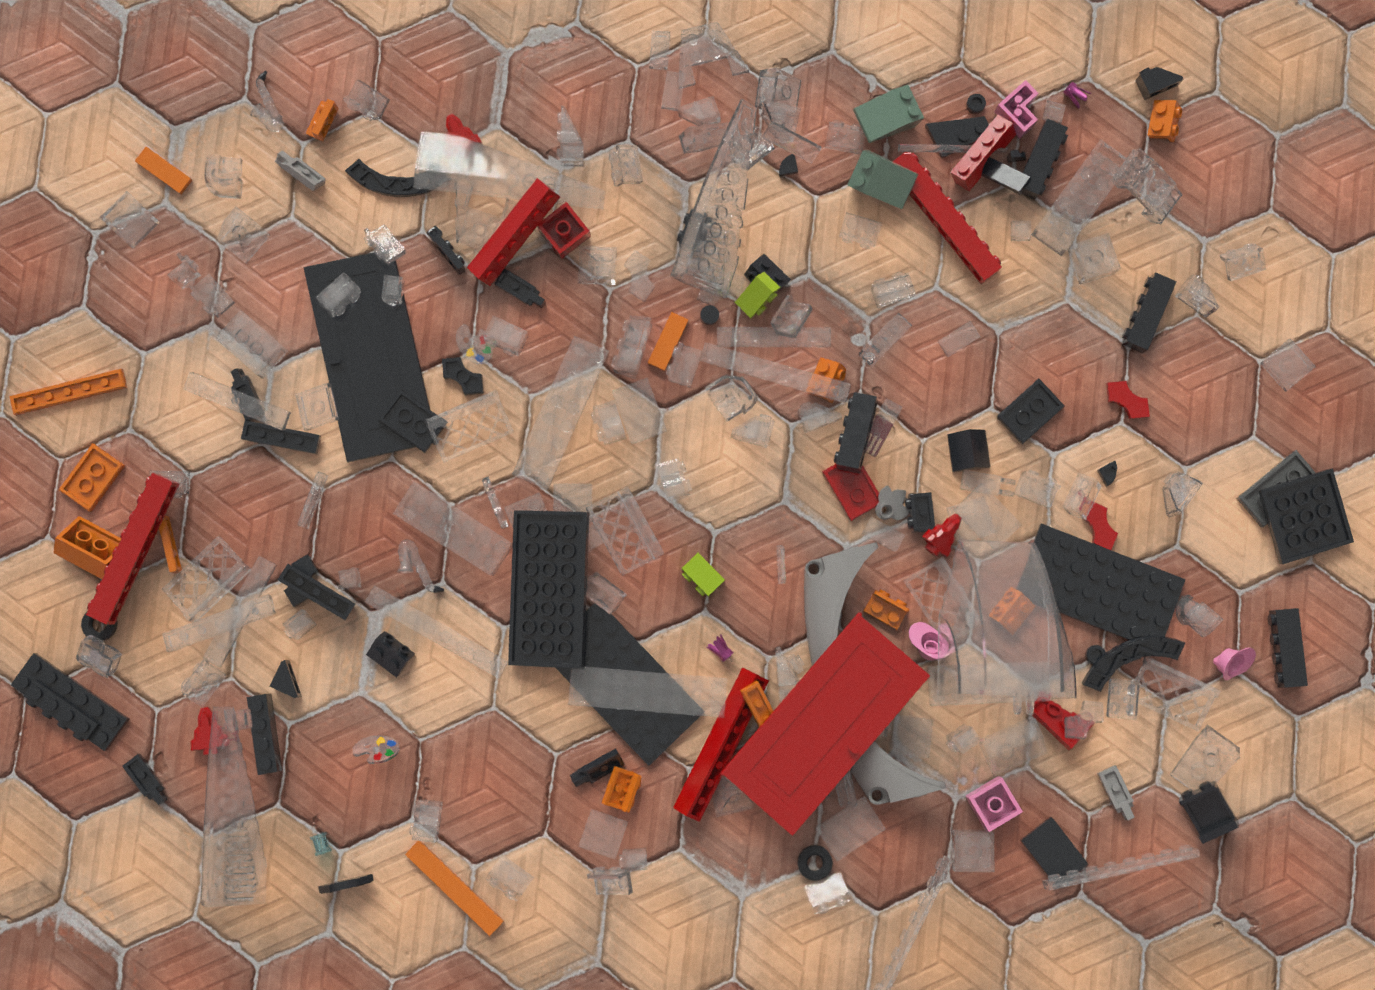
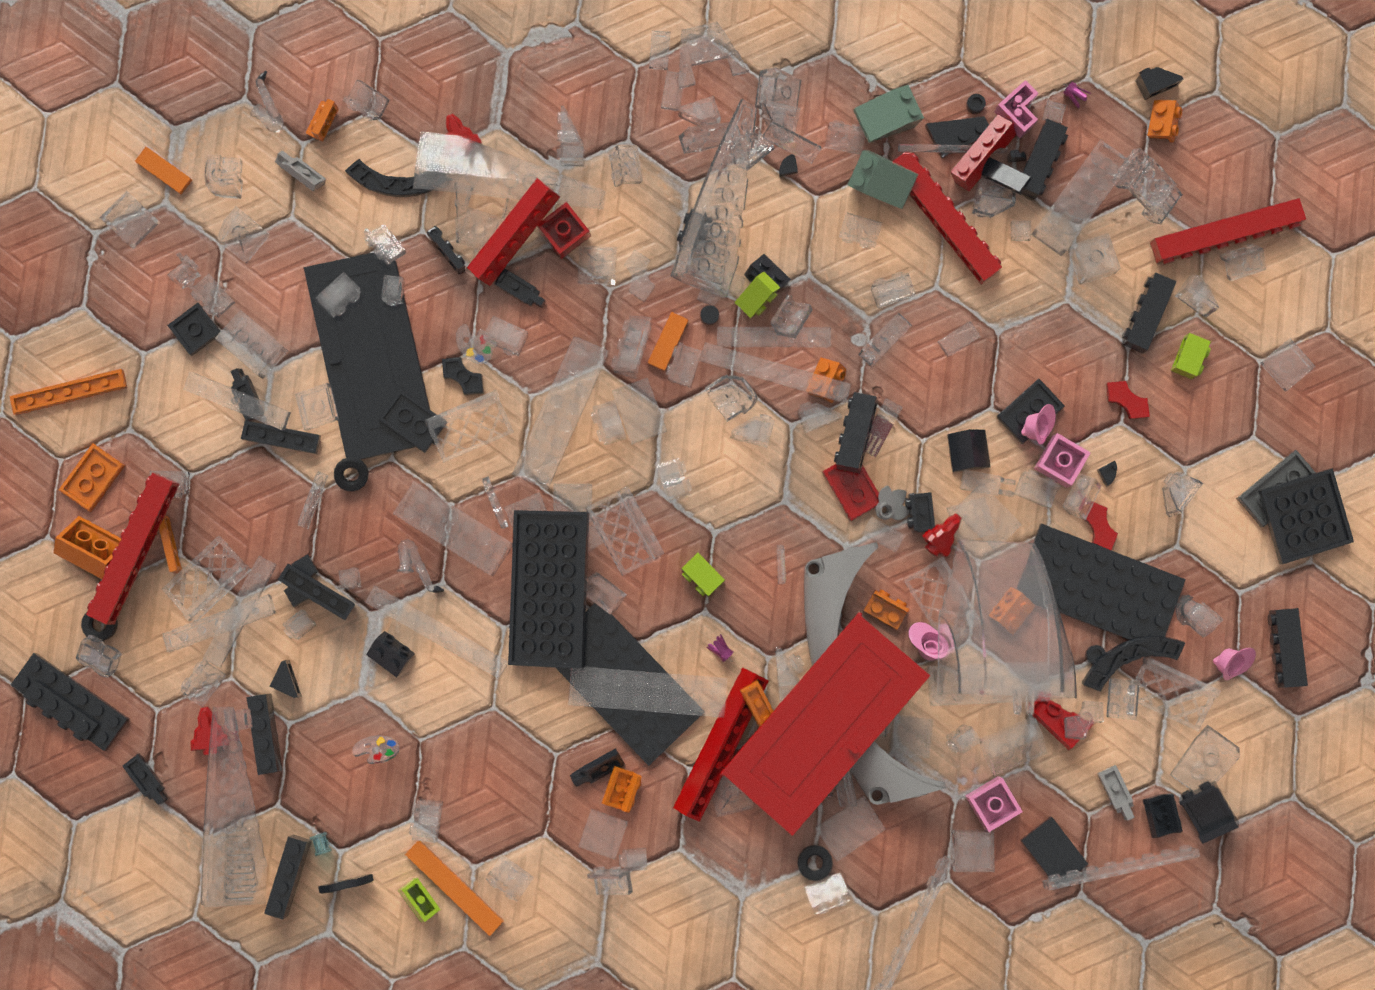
(194, 329): none -> black plate
(287, 876): none -> black brick
(351, 462): none -> black tyre
(419, 900): none -> lime brick
(992, 198): none -> clear slope
(1040, 424): none -> bright pink piece
(1062, 460): none -> bright pink brick
(1162, 815): none -> black bracket
(1191, 356): none -> lime brick
(1228, 231): none -> red brick

